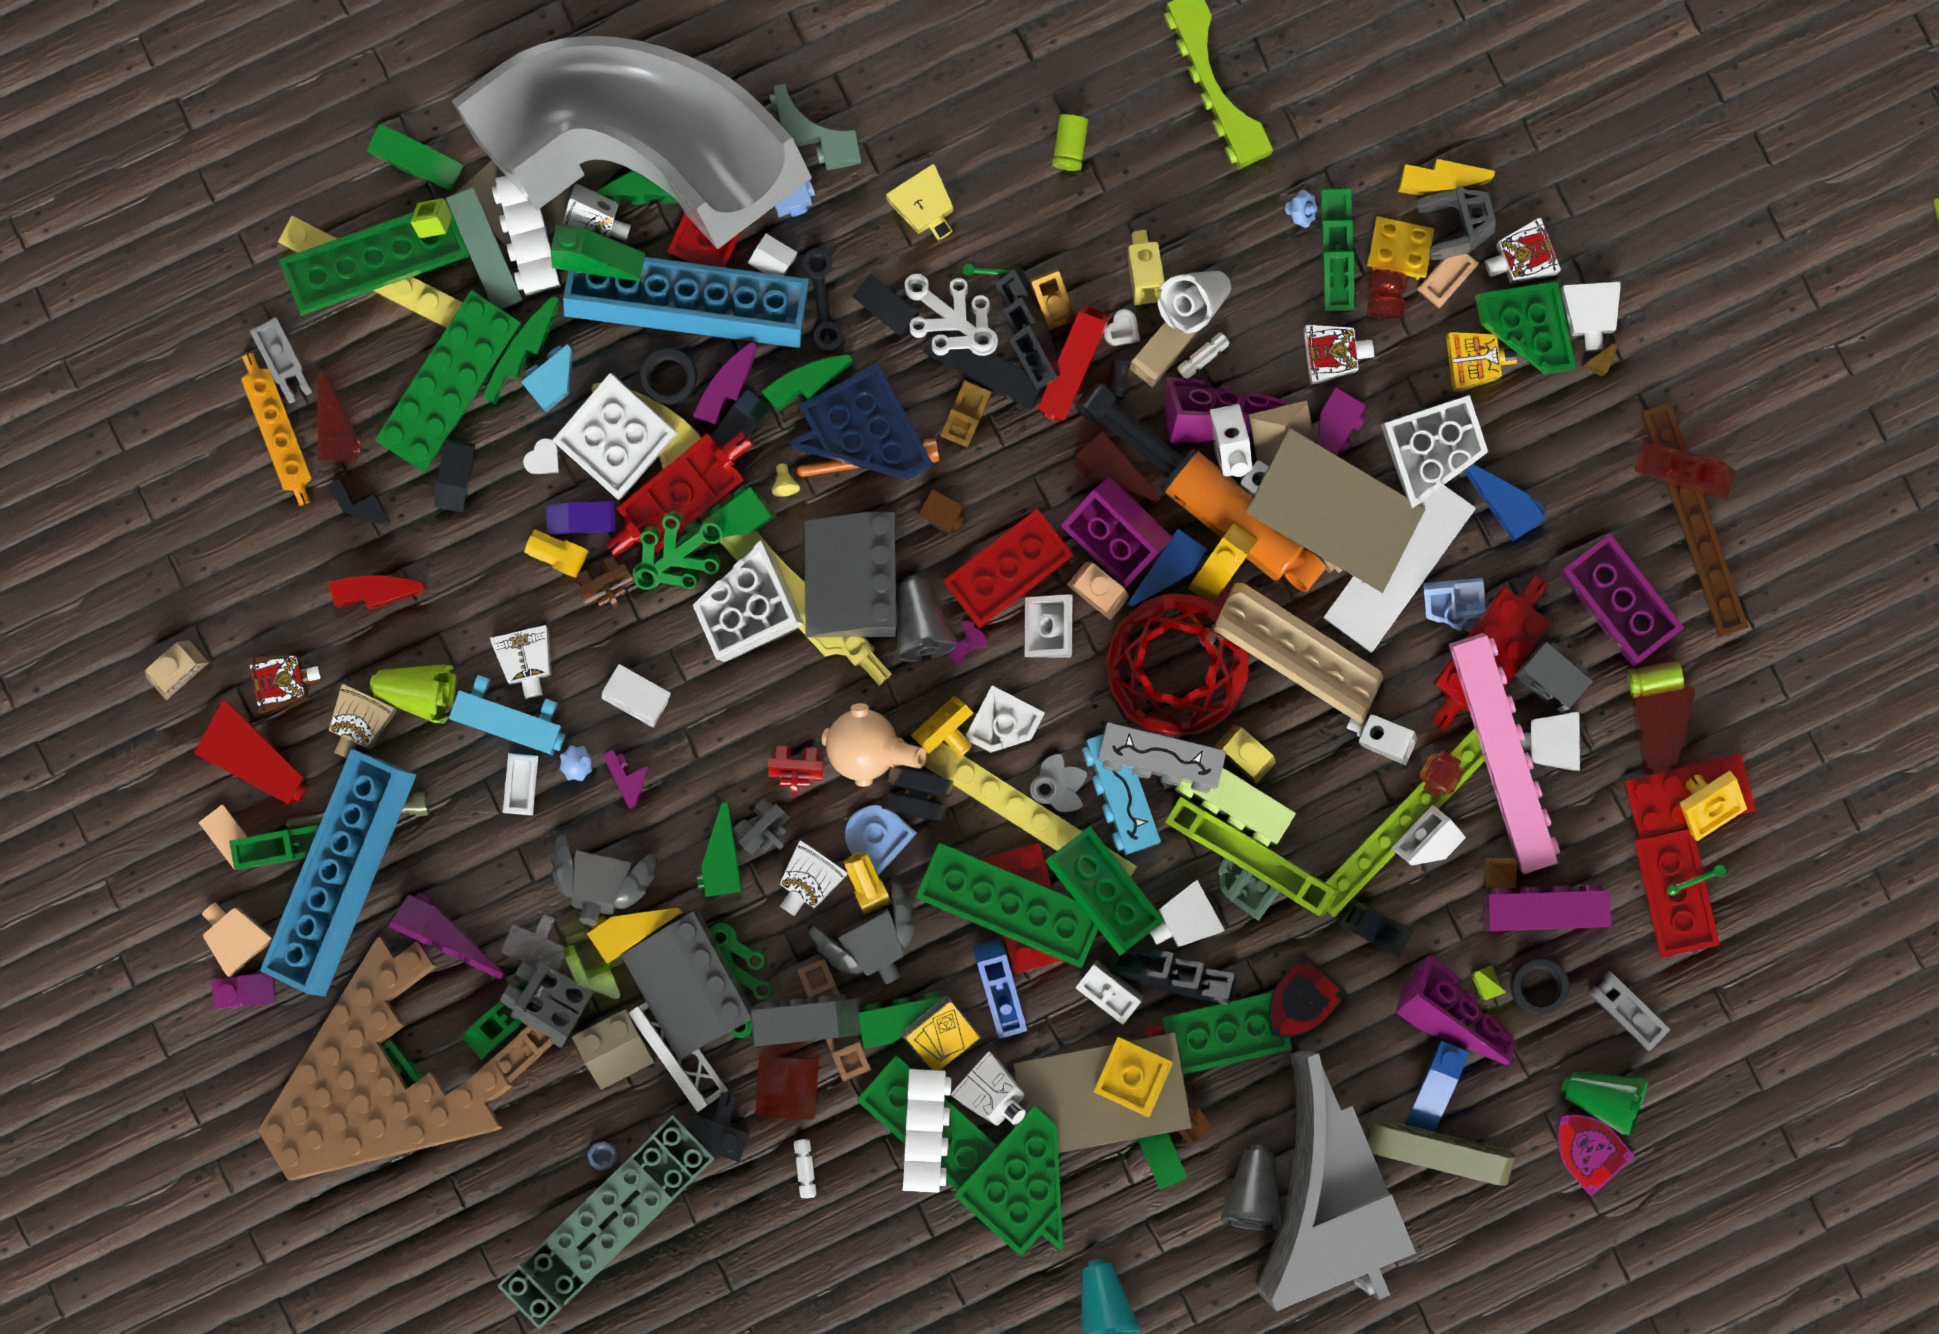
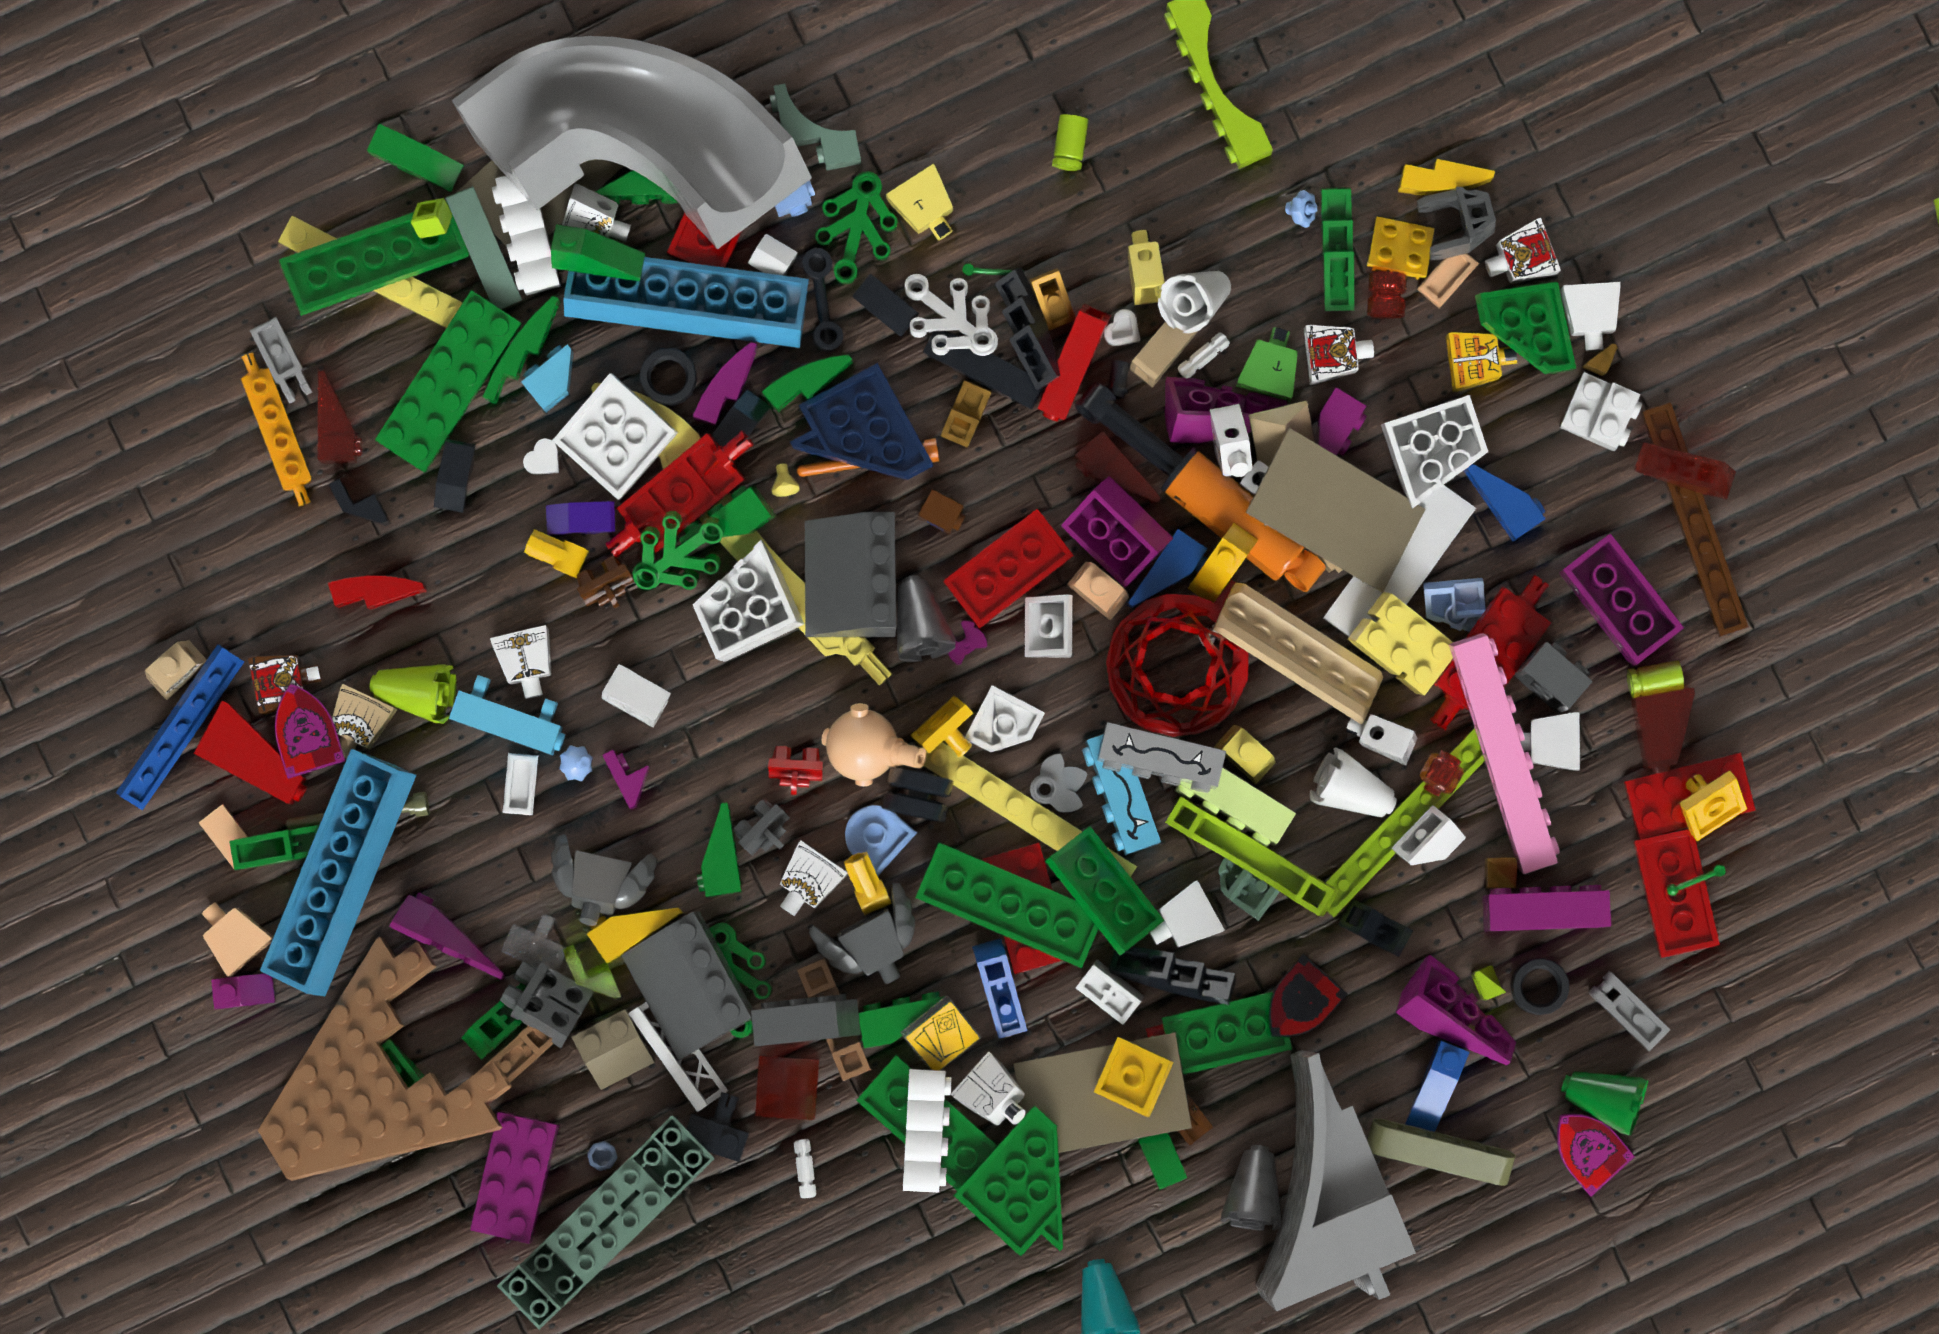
(180, 727): none -> blue plate
(305, 733): none -> shield
(515, 1177): none -> magenta brick
(857, 222): none -> green plant
(1271, 367): none -> bright green torso
(1351, 787): none -> white cone
(1403, 643): none -> light yellow piece
(1601, 412): none -> white plate

